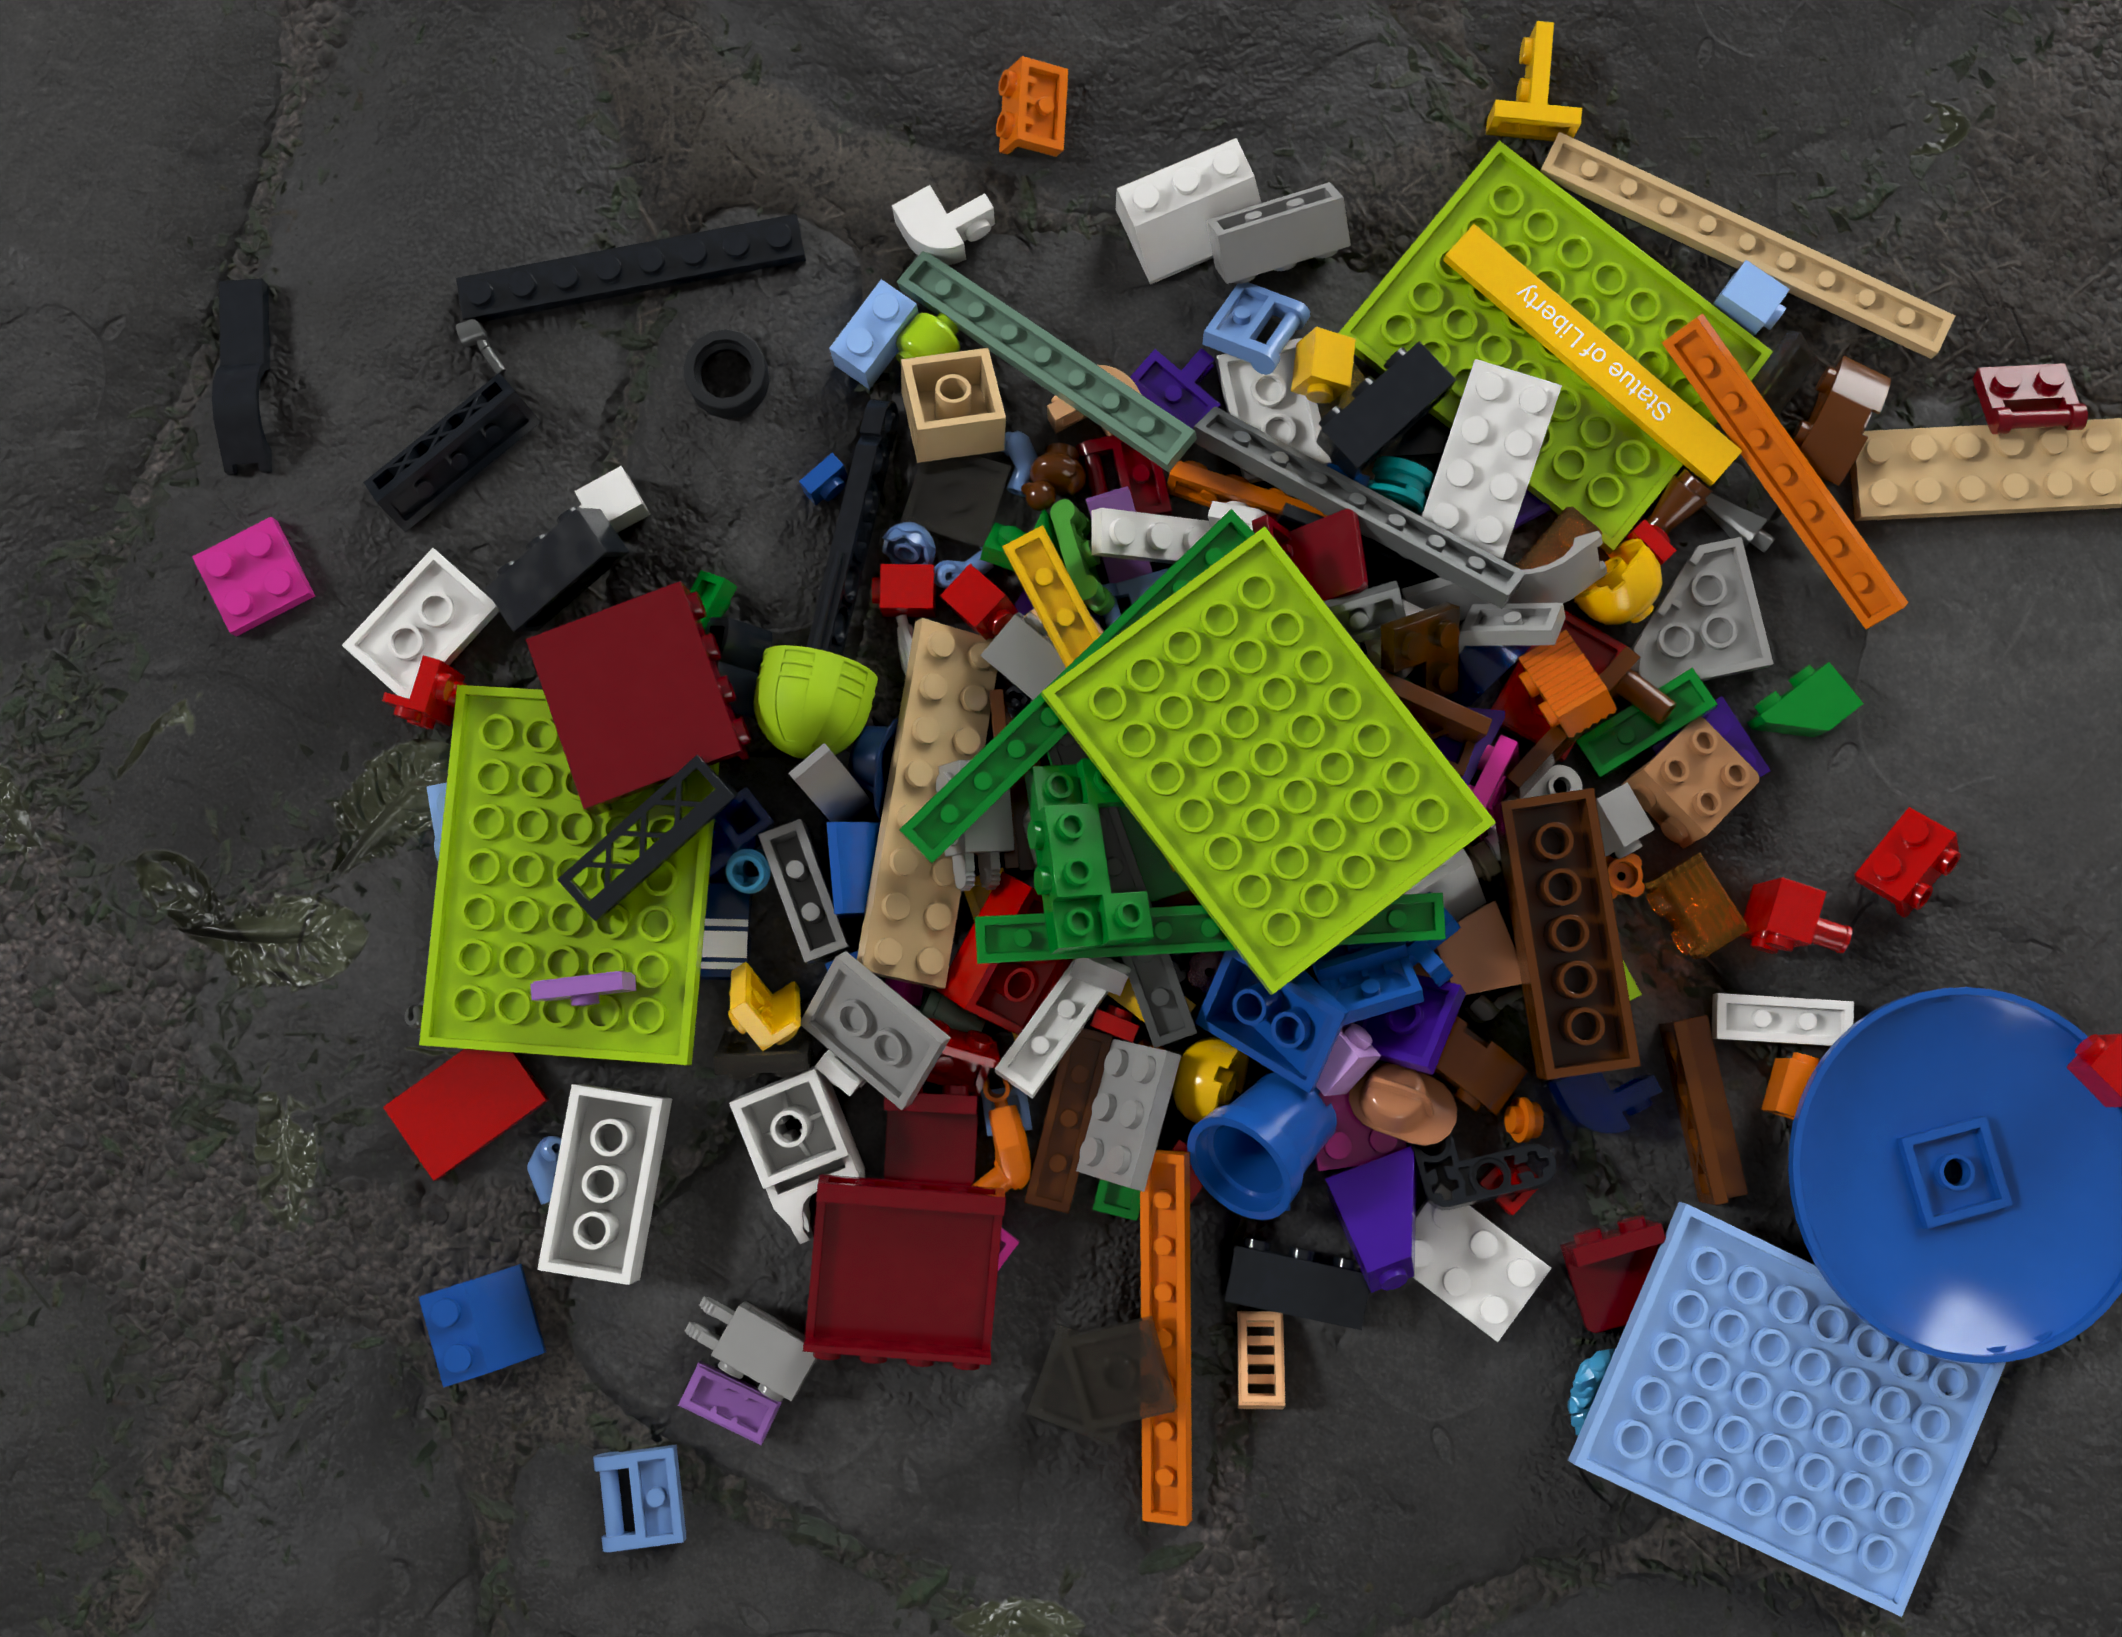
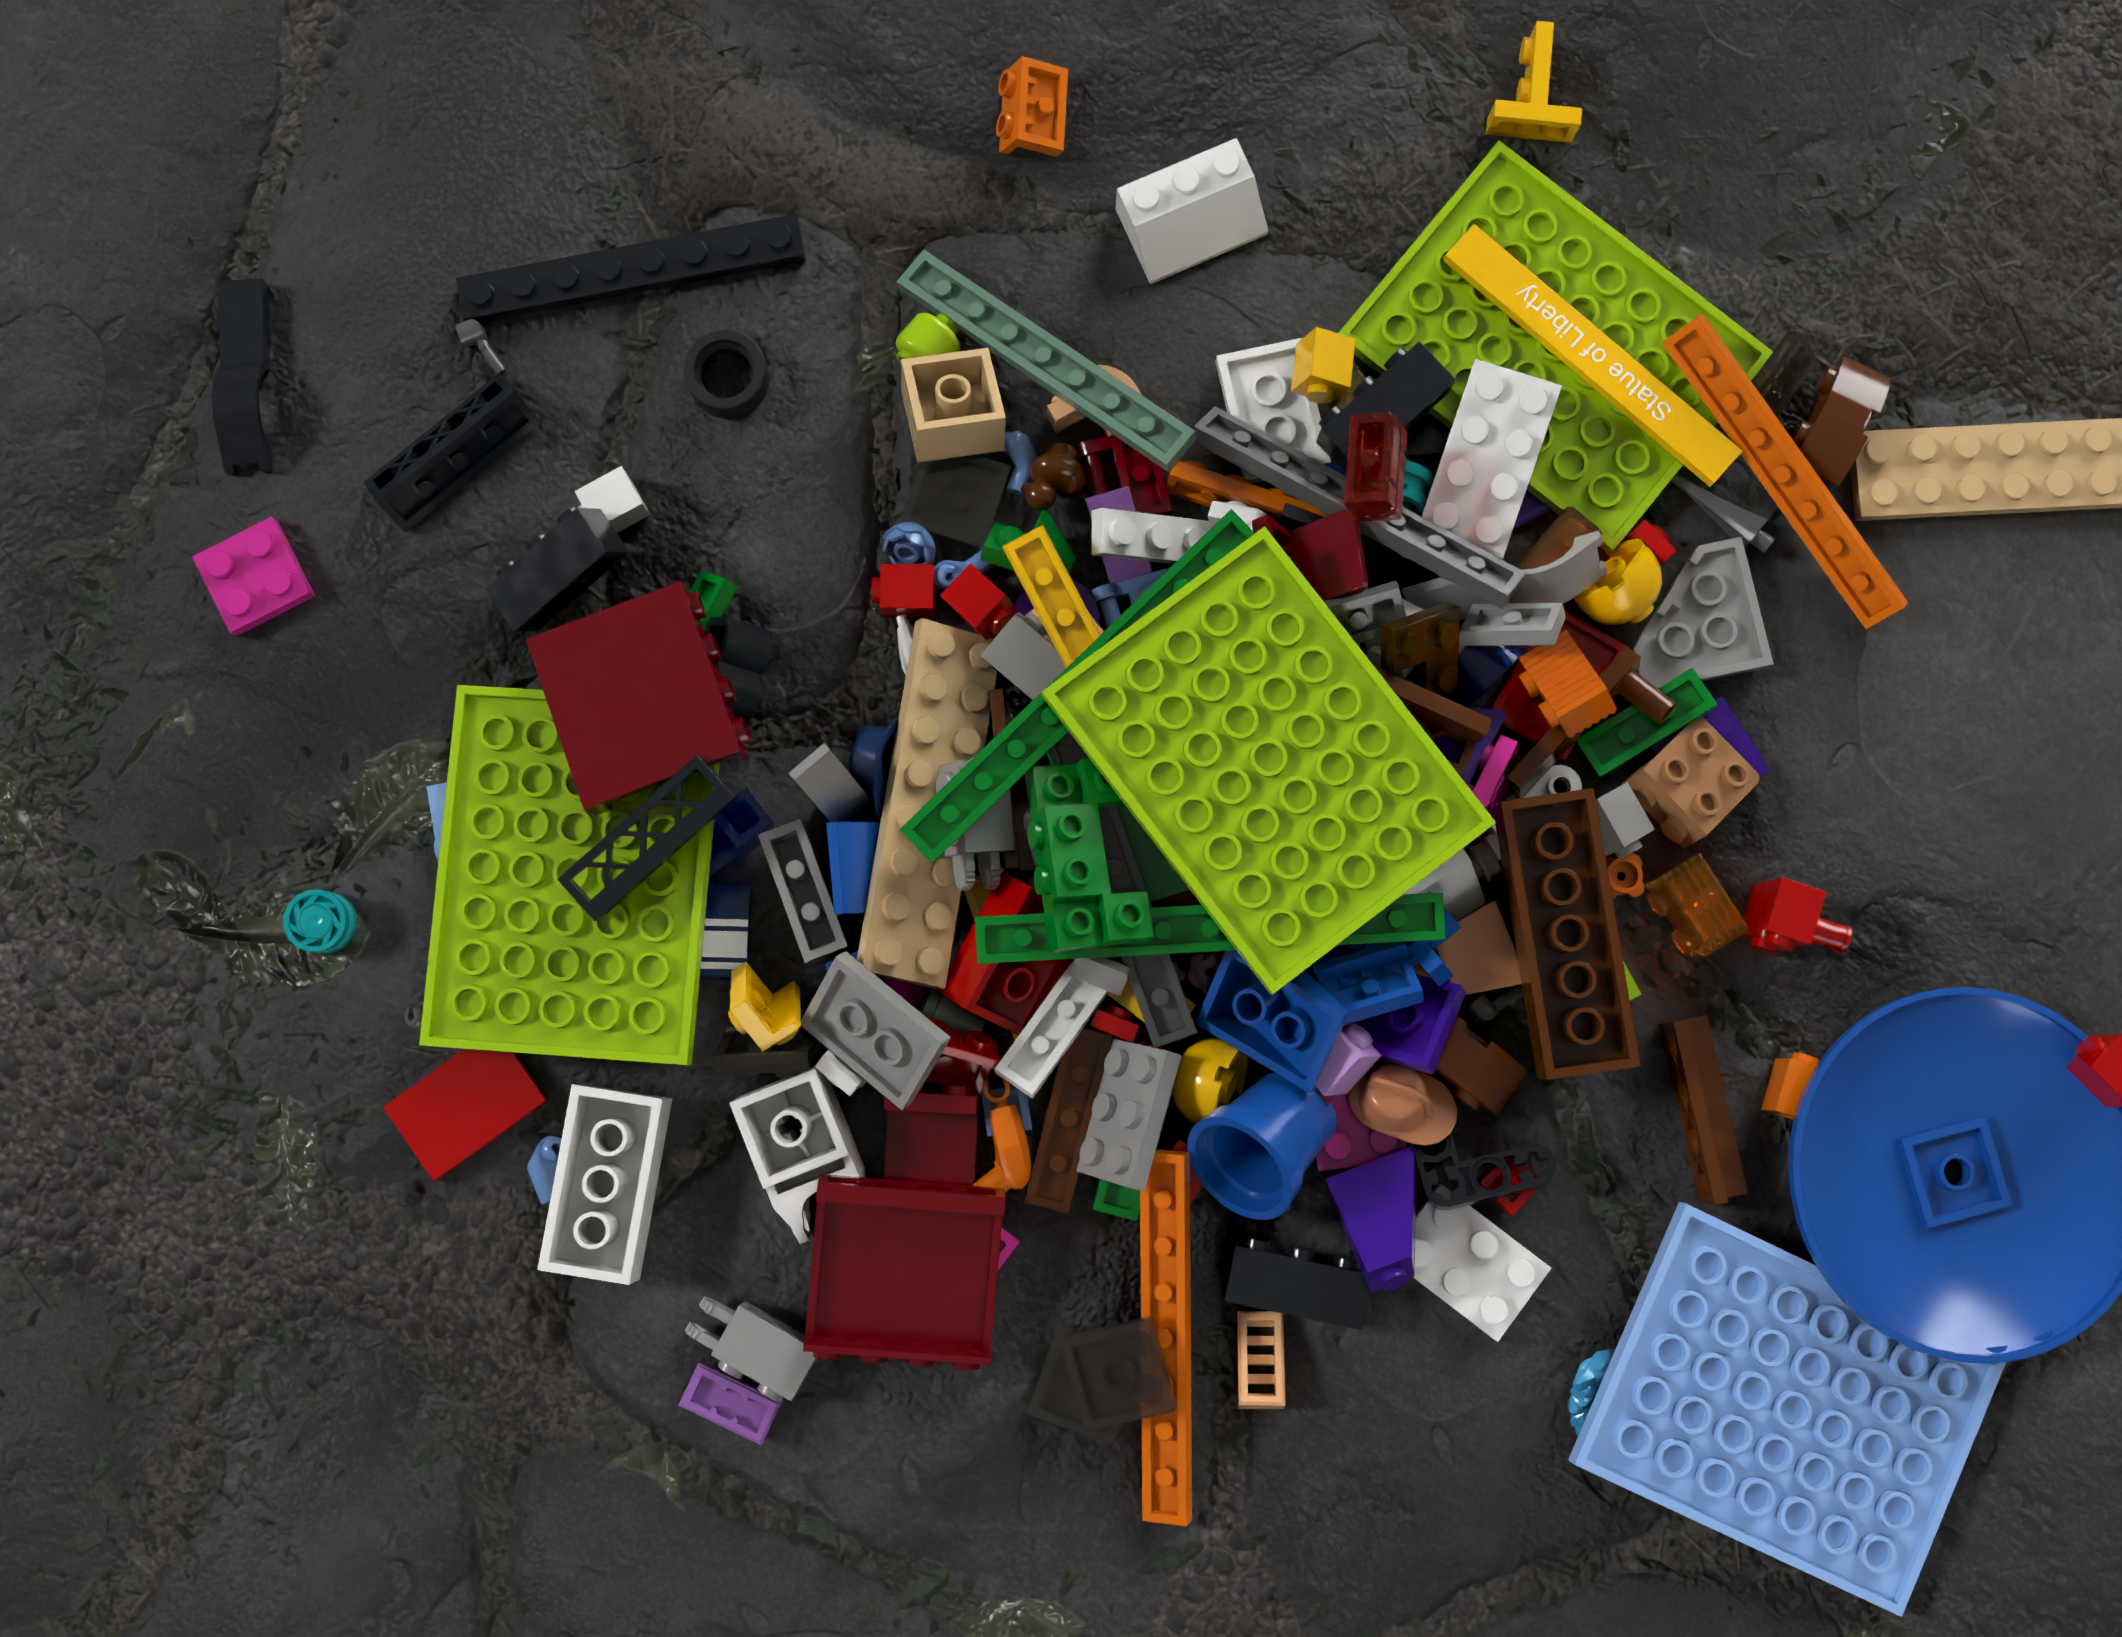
(320, 921): none -> teal wheel
(427, 614): white plate -> none
(431, 696): red bracket -> none
(482, 1325): blue slope -> none
(583, 989): medium lavender plate -> none
(654, 1498): medium blue plate -> none
(743, 875): dark azure cone -> none
(814, 690): piece -> none
(824, 480): blue plate -> none
(871, 335): light blue brick -> none
(934, 231): white brick -> none
(1072, 532): bright green plate -> none
(1177, 389): dark purple plate -> none
(1243, 319): medium blue plate -> none
(1279, 233): light grey brick -> none
(1375, 467): none -> clear red brick
(1524, 1120): orange plate -> none
(1596, 1108): clear blue brick -> none
(1611, 1269): dark red bracket -> none
(1679, 501): reddish brown cone -> none
(1738, 239): tan plate -> none
(1752, 298): light blue brick -> none
(1780, 1019): white plate -> none
(1808, 708): green slope -> none
(1910, 861): red bracket -> none
(2029, 398): dark red plate -> none

